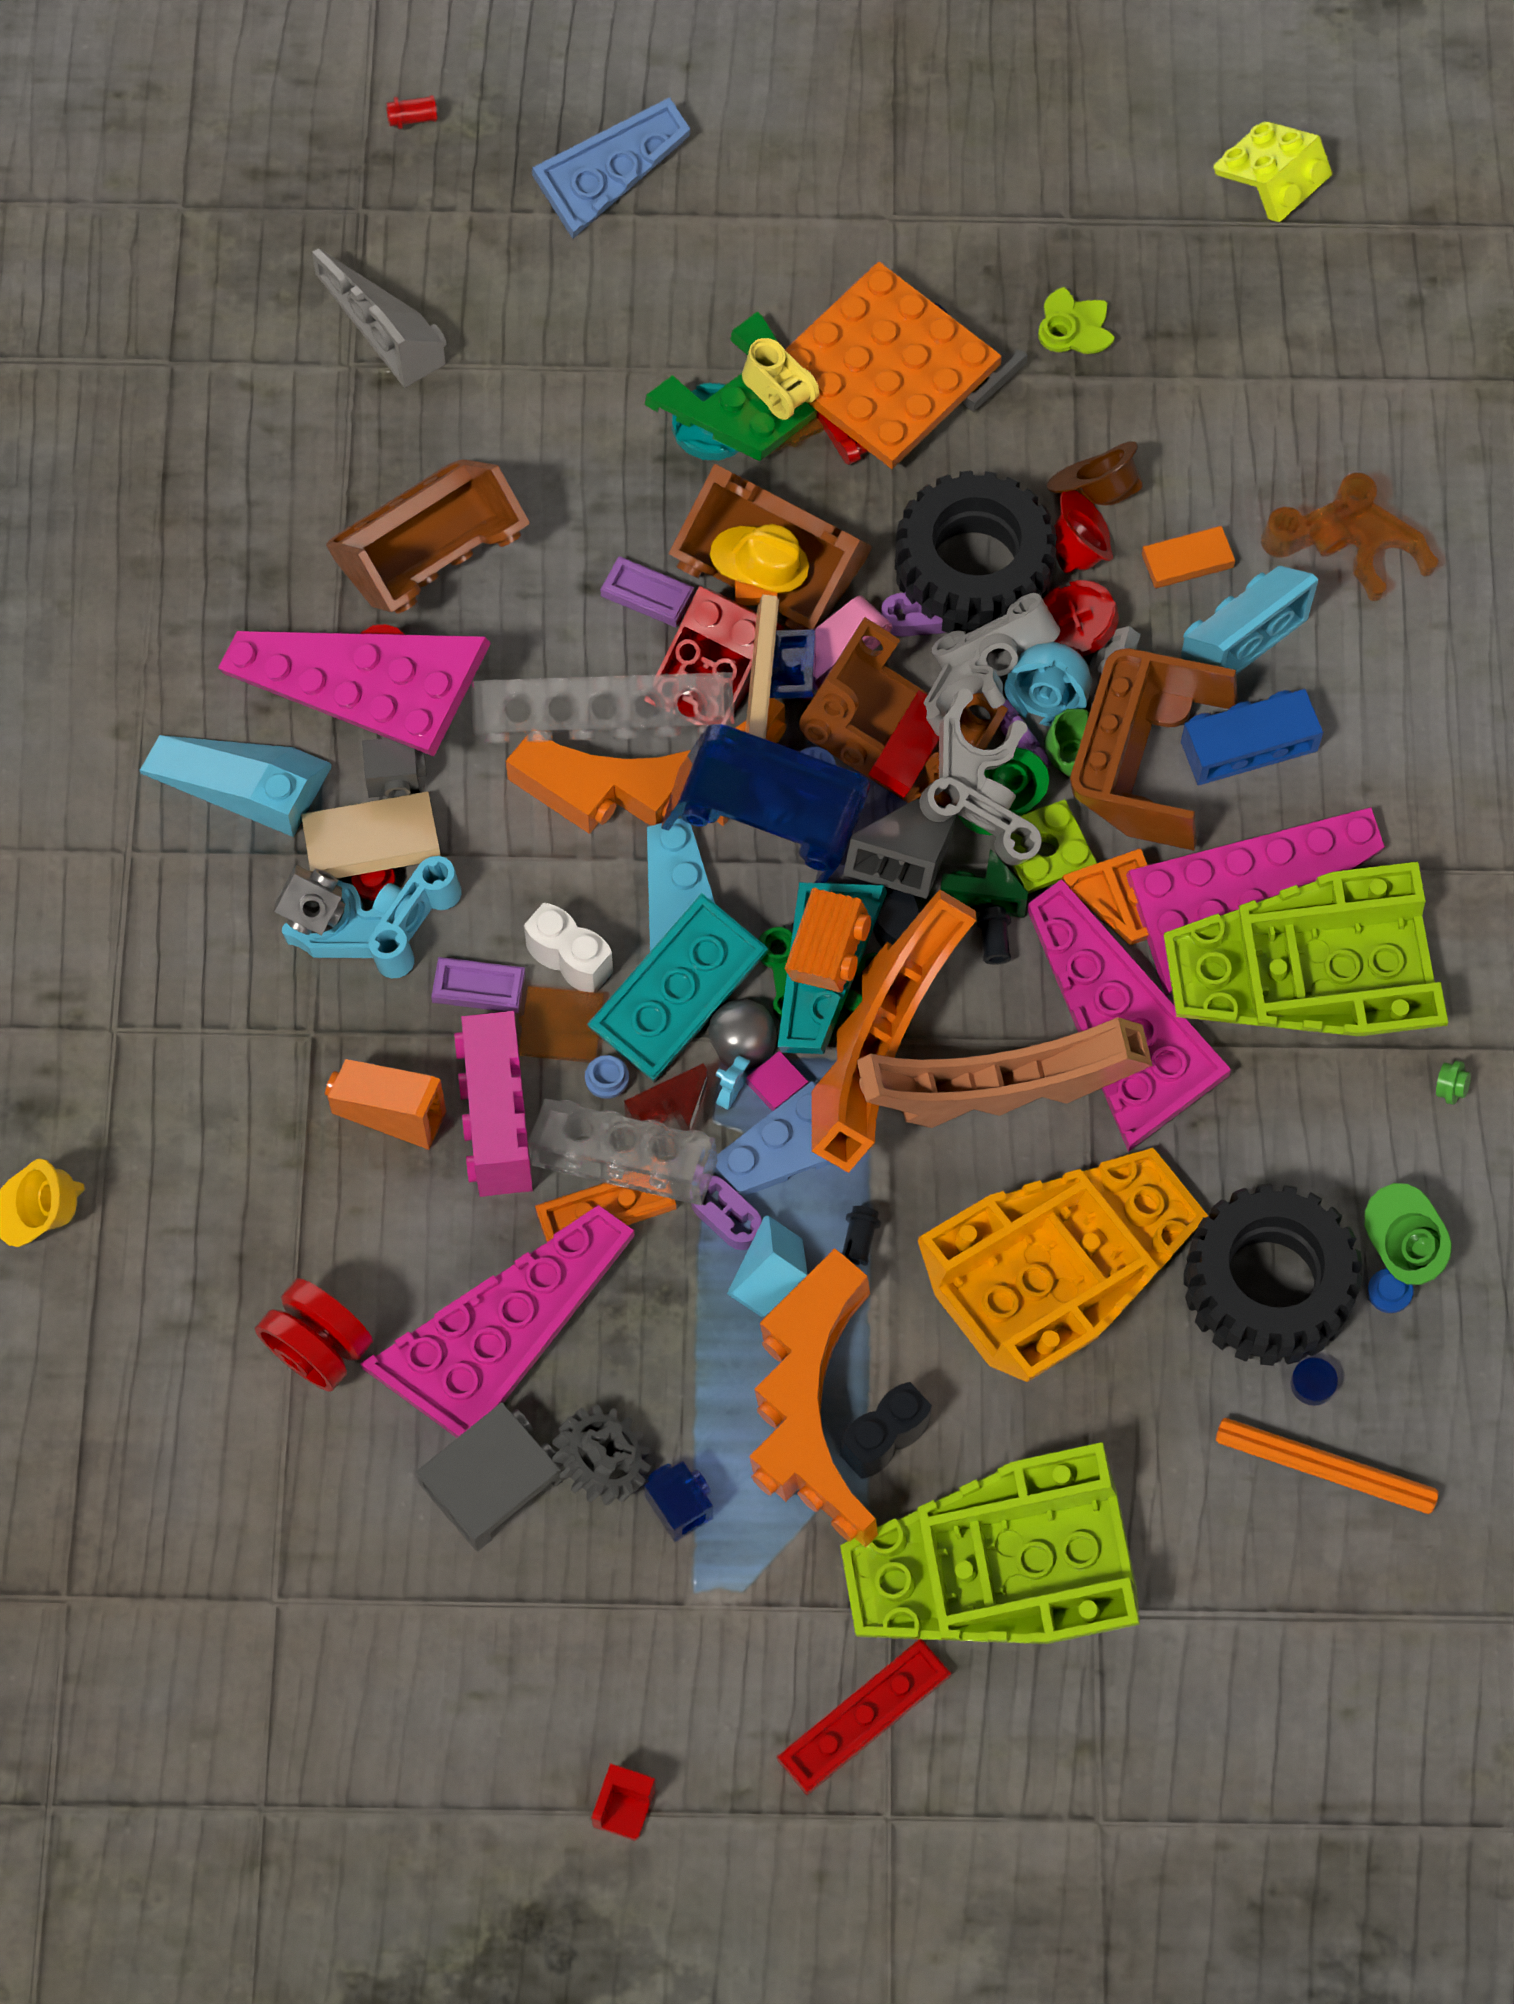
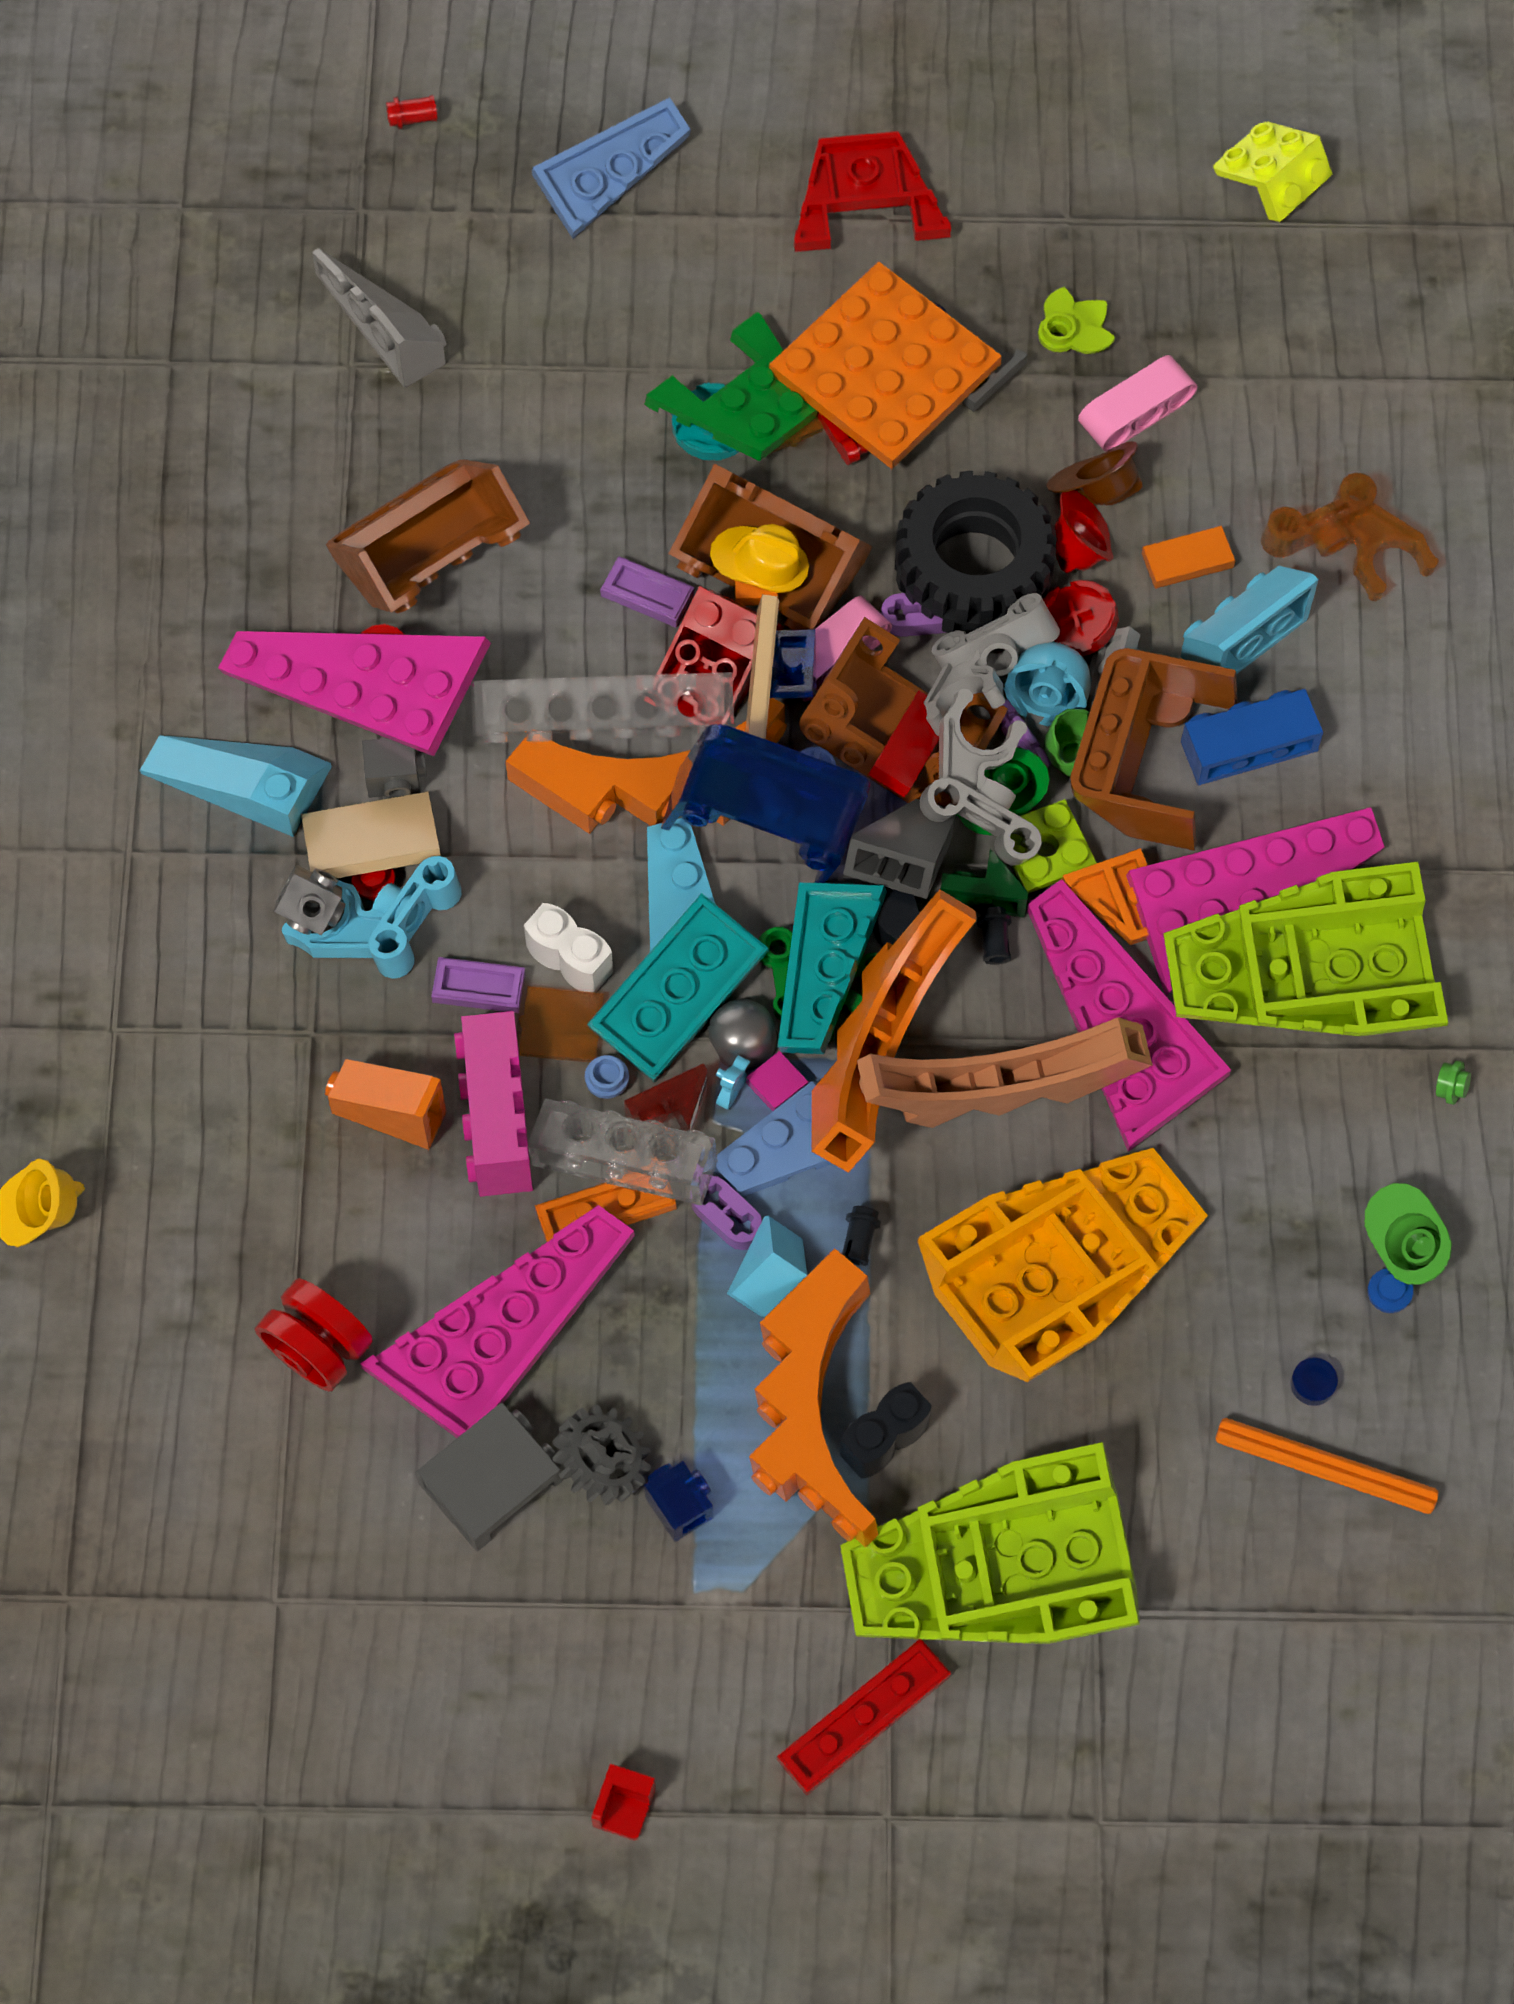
(778, 378): light yellow piece -> none
(828, 940): orange brick -> none
(862, 175): none -> red wing
(1137, 403): none -> bright pink beam
(1281, 1220): black tyre -> none

